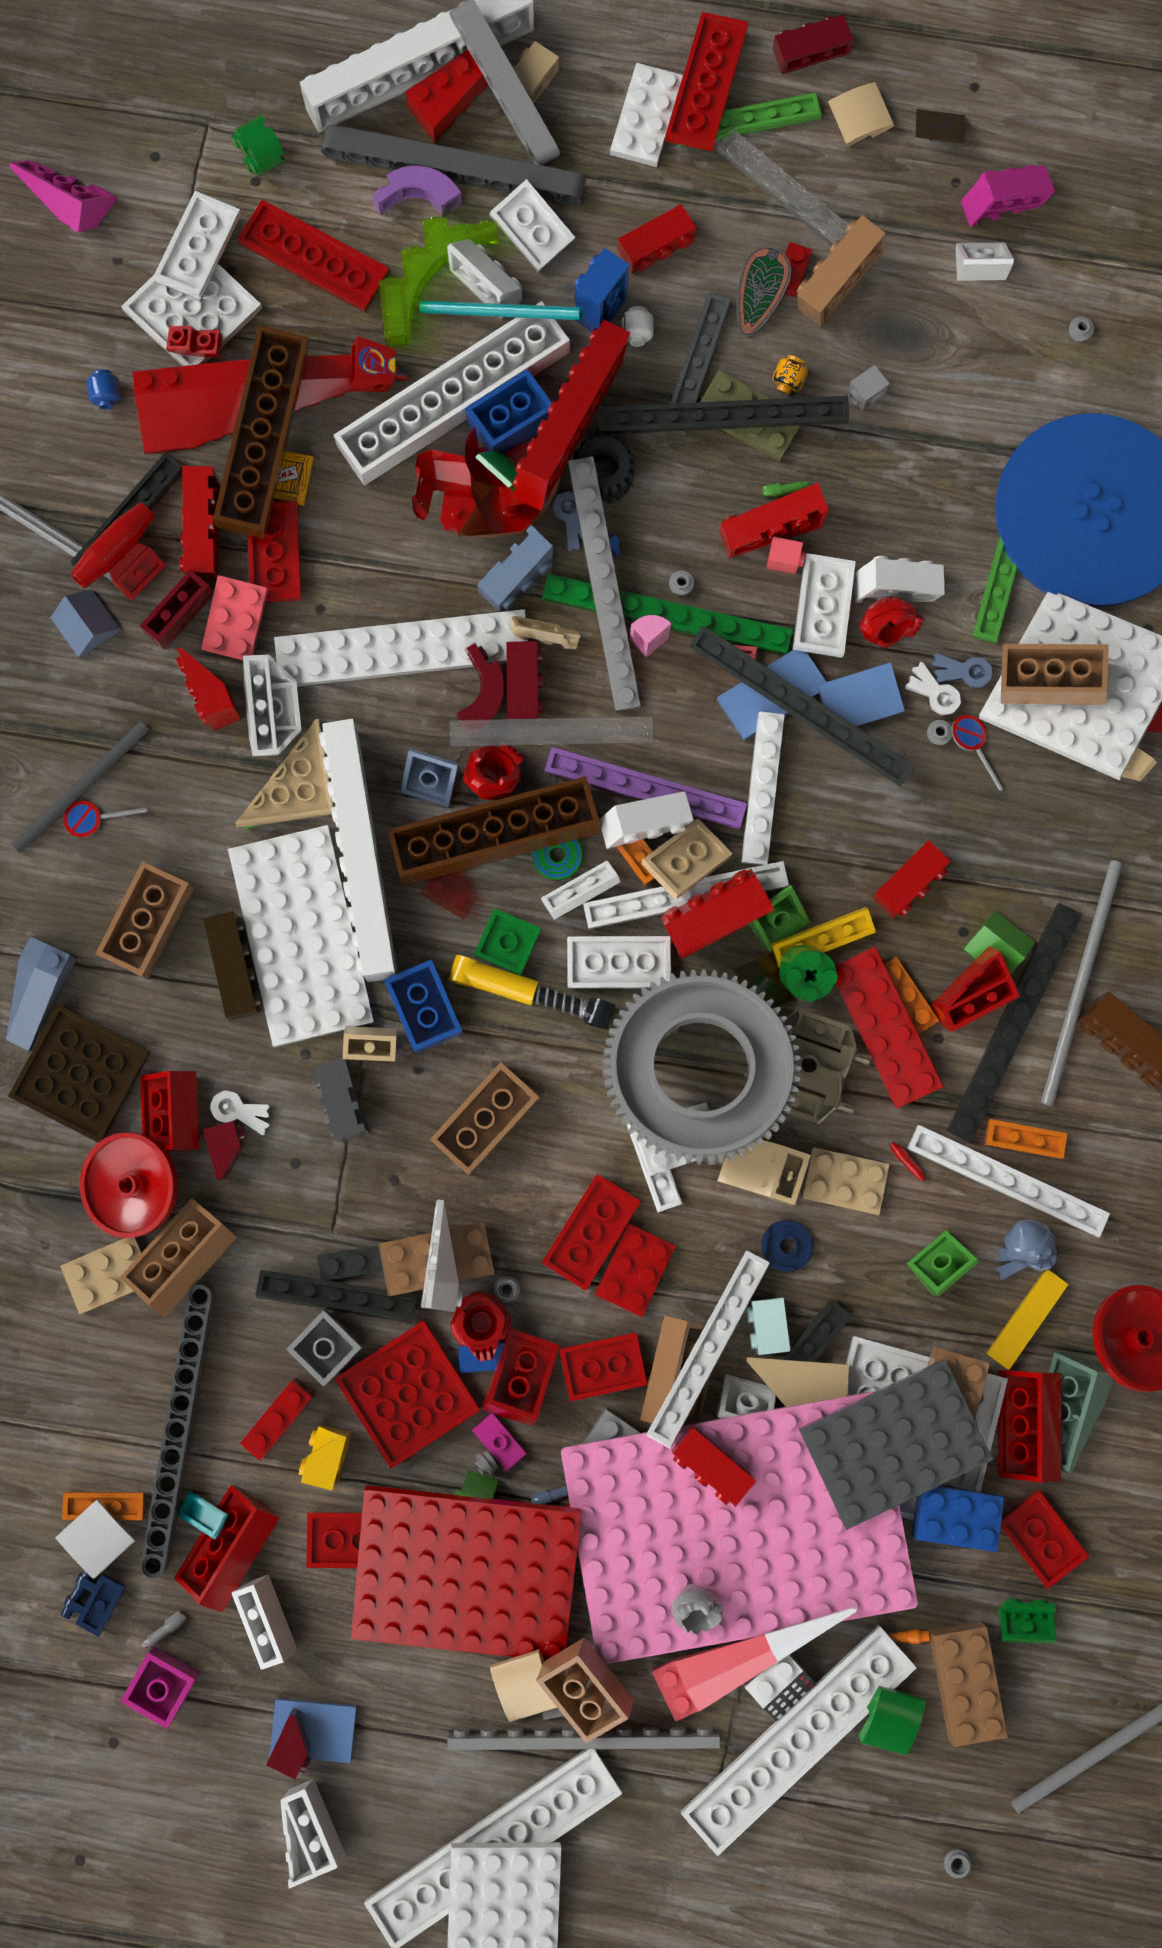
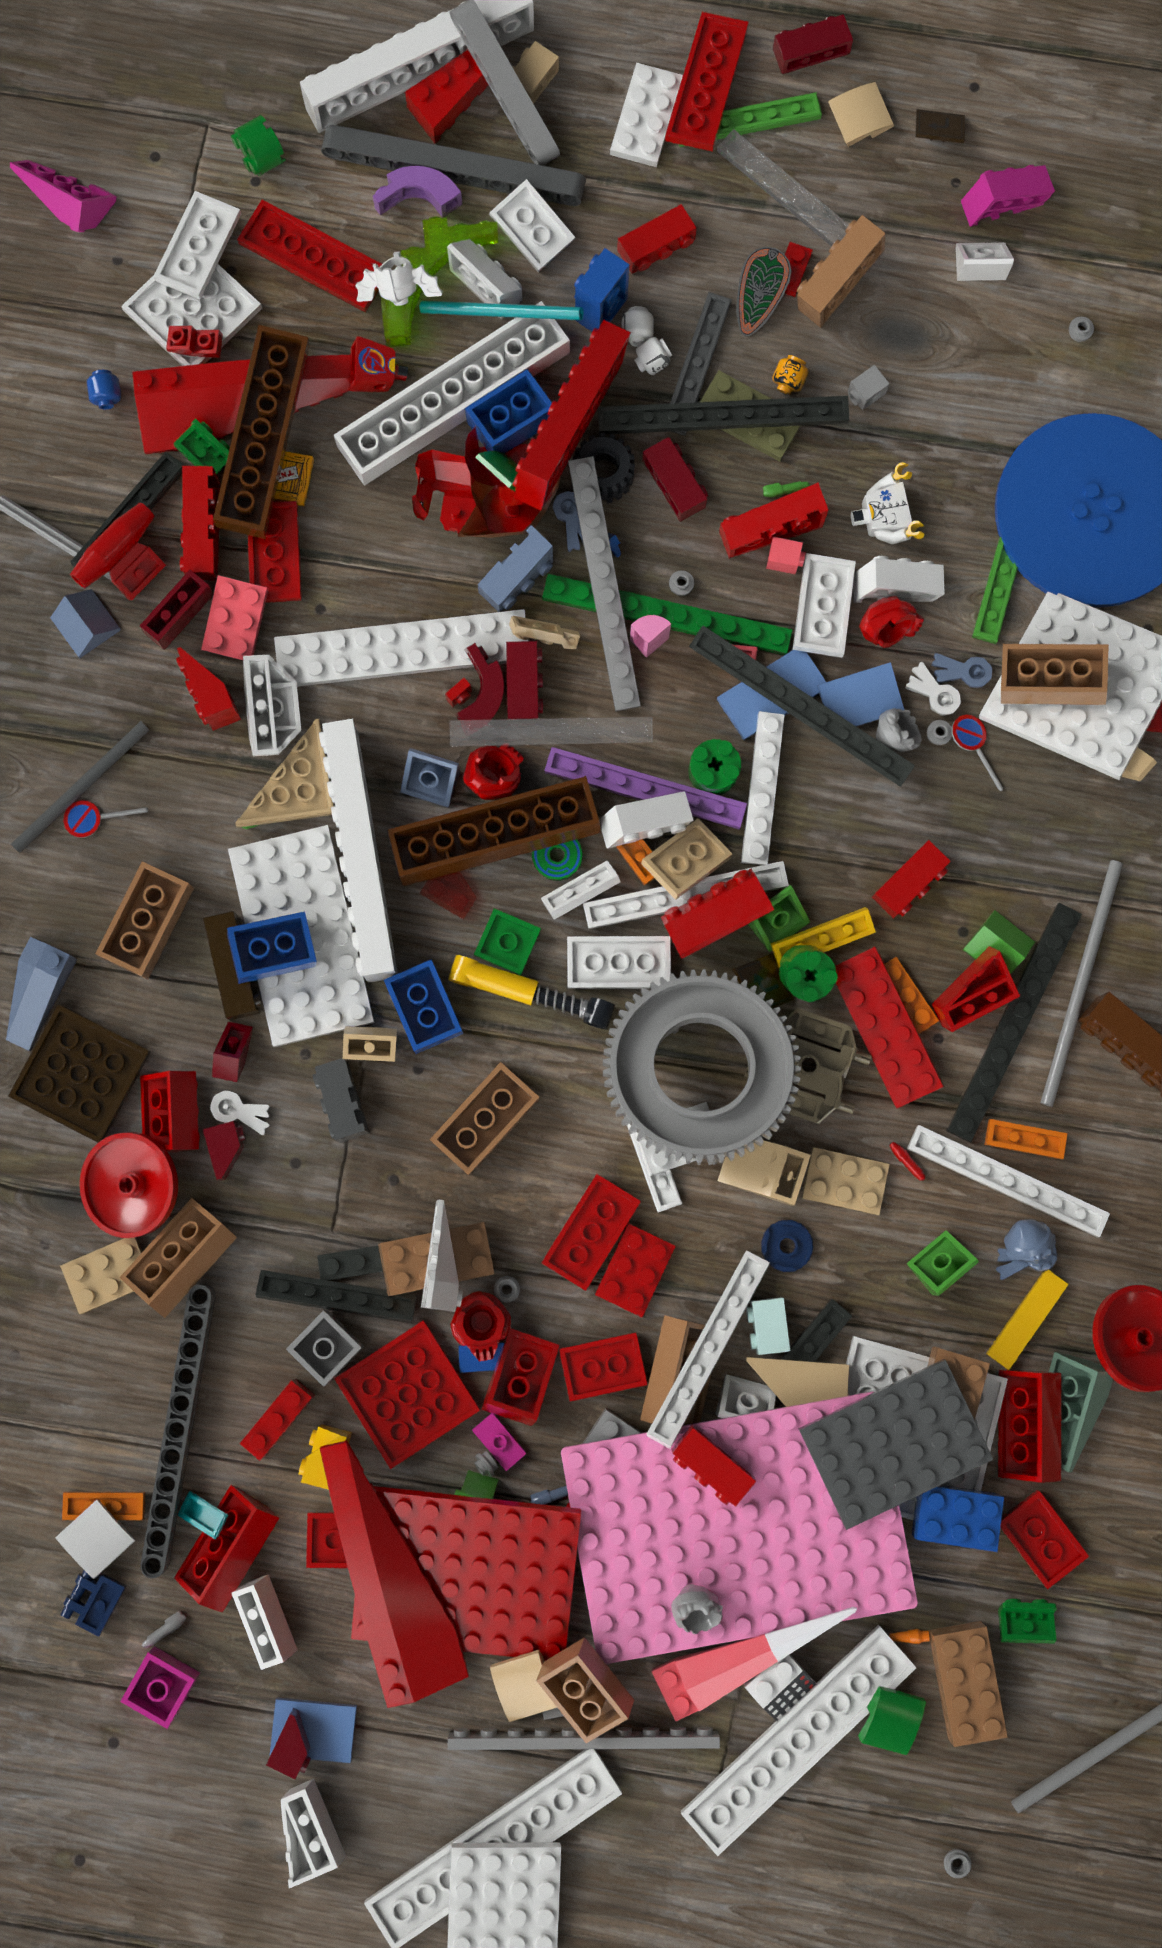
(202, 447): none -> green bracket
(231, 1052): none -> dark red slope
(271, 947): none -> blue brick
(397, 283): none -> white helmet
(402, 1617): none -> red wedge
(459, 693): none -> red plate
(653, 356): none -> white head
(675, 478): none -> dark red brick
(722, 755): none -> green brick
(887, 510): none -> white torso
(898, 730): none -> light grey hair

